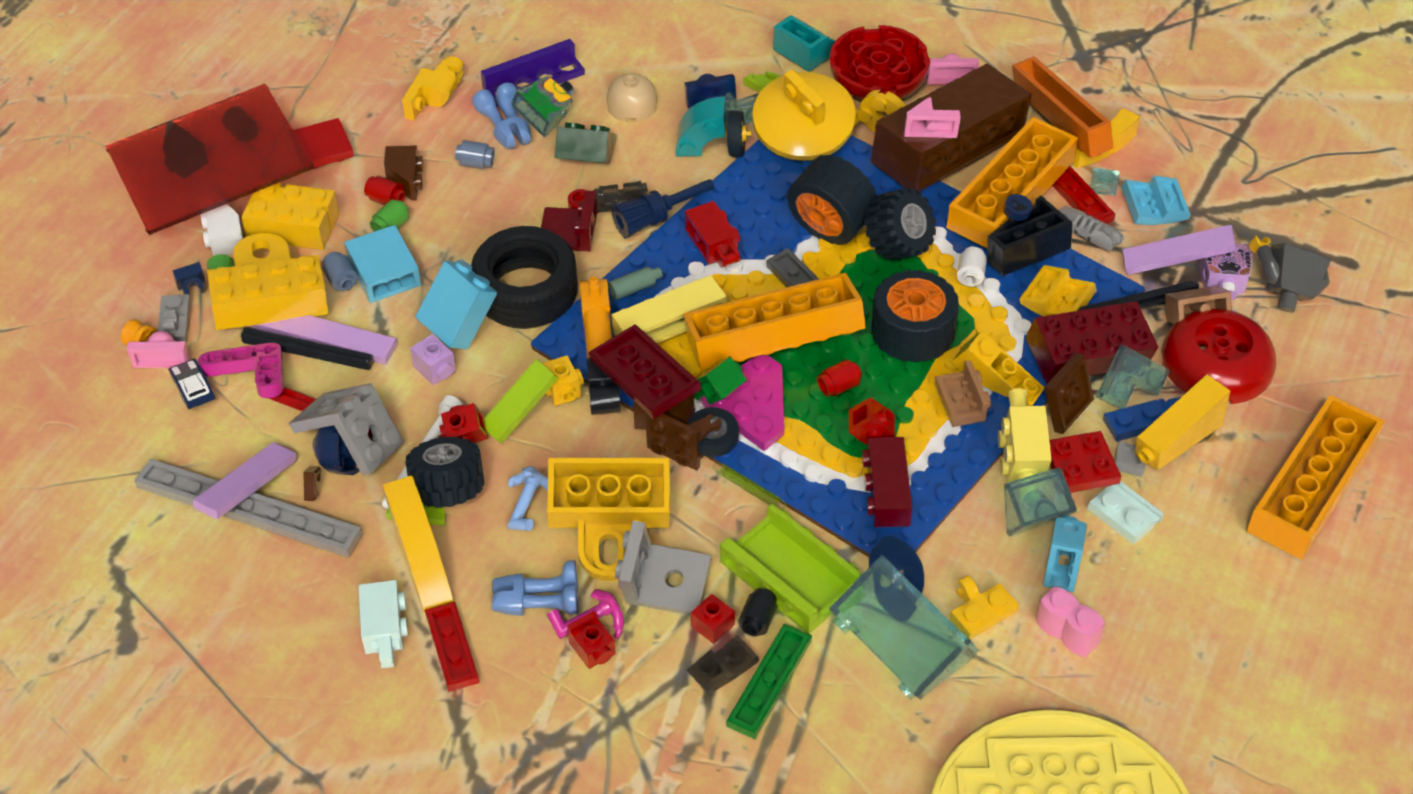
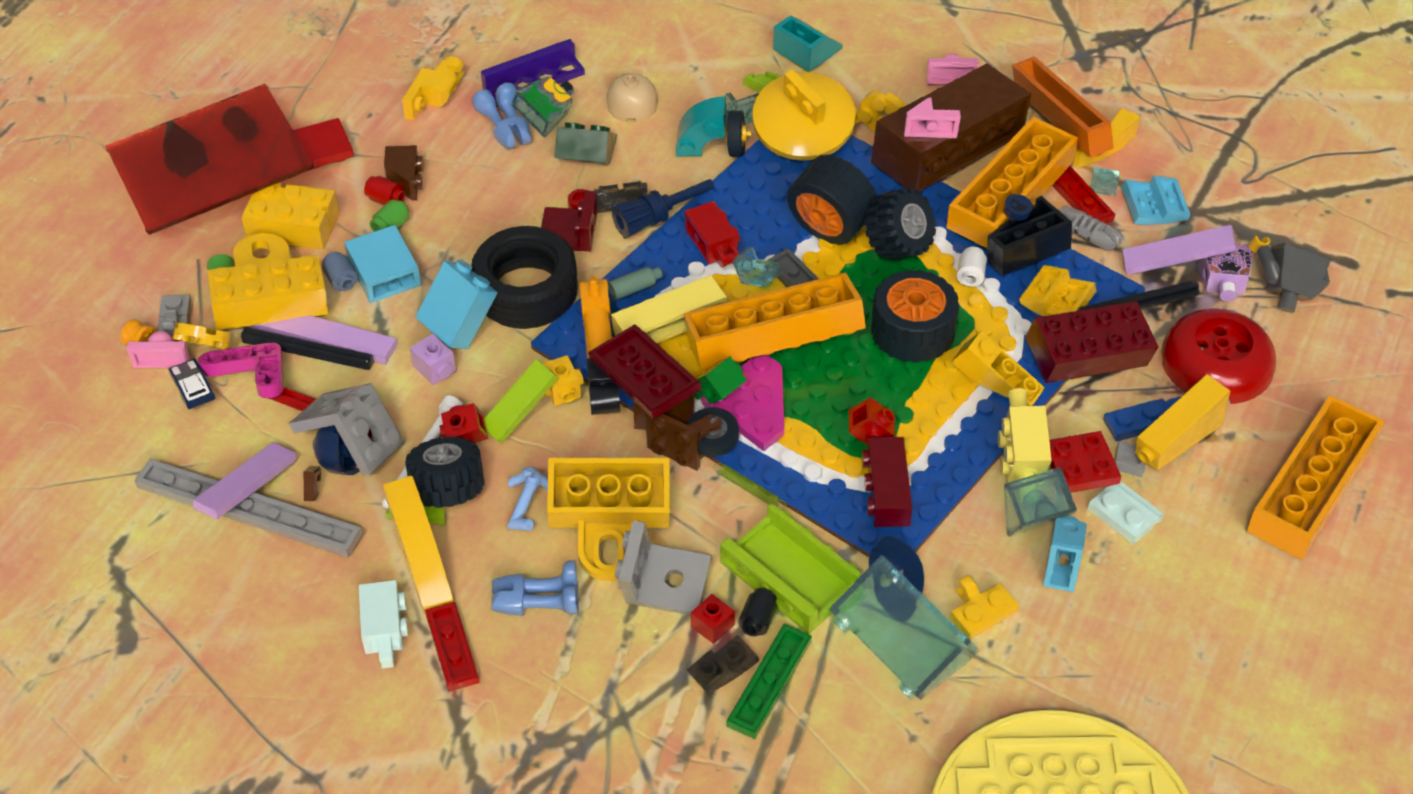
(189, 276): dark blue tile -> none
(201, 335): none -> yellow plate
(222, 228): white slope -> none
(474, 154): sand blue brick -> none
(591, 640): red brick -> none
(606, 606): dark pink piece -> none
(708, 87): clear blue tile -> none
(755, 271): none -> clear light blue bracket
(839, 378): red brick -> none
(879, 60): red brick -> none
(963, 396): medium nougat bracket -> none
(1069, 393): reddish brown tile -> none
(1073, 623): bright pink brick -> none
(1128, 371): clear light blue plate -> none
(1201, 299): medium nougat brick -> none

